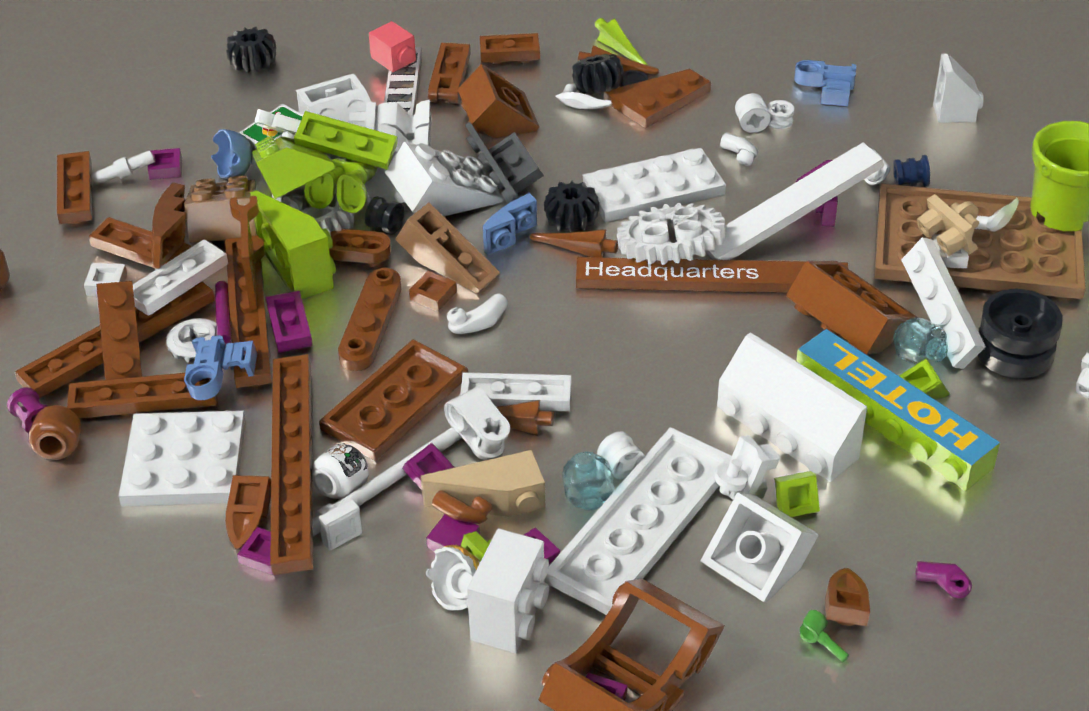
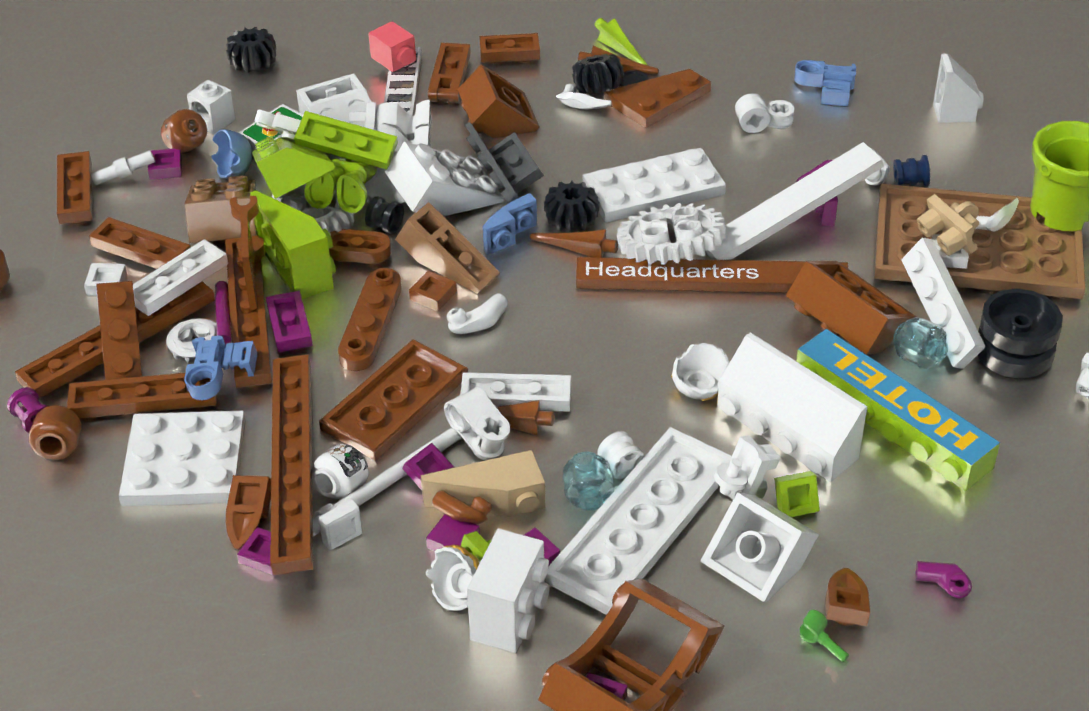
(168, 224): dark orange slope -> none
(184, 130): none -> dark orange head
(213, 104): none -> white brick
(699, 371): none -> white hair
(745, 149): white arm -> none
(926, 379): lime slope -> none

